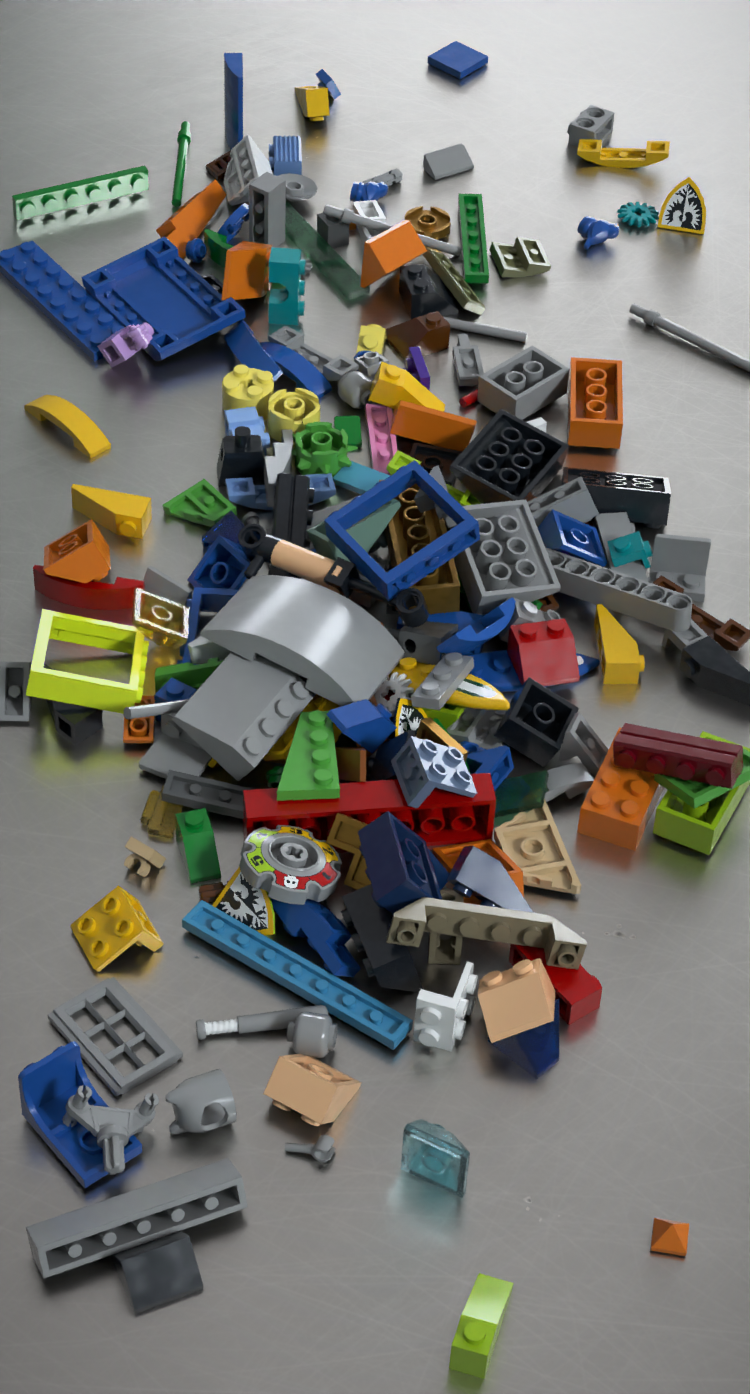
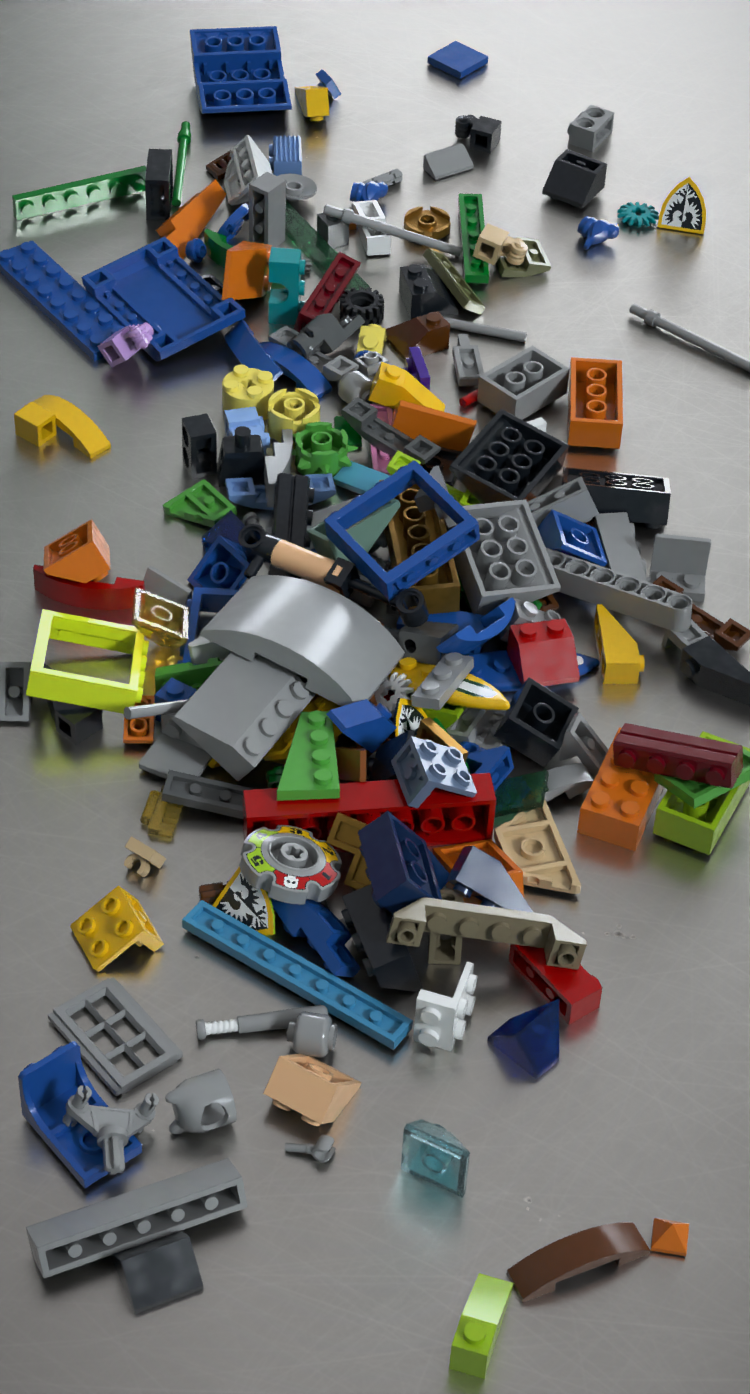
(35, 424): none -> yellow brick
(116, 511): yellow slope -> none
(159, 184): none -> black window
(197, 845): green slope -> none
(199, 446): none -> black brick
(233, 98): blue slope -> none
(239, 70): none -> blue slope
(324, 334): none -> dark grey plate
(328, 289): none -> dark red fence
(363, 302): none -> black tyre
(383, 436): none -> dark grey slope
(390, 252): orange slope -> none
(483, 132): none -> black brick
(495, 243): none -> tan brick
(516, 999): light nougat slope -> none
(574, 1255): none -> reddish brown slope
(575, 179): none -> black slope
(623, 157): yellow slope -> none
(629, 549): teal bracket -> none

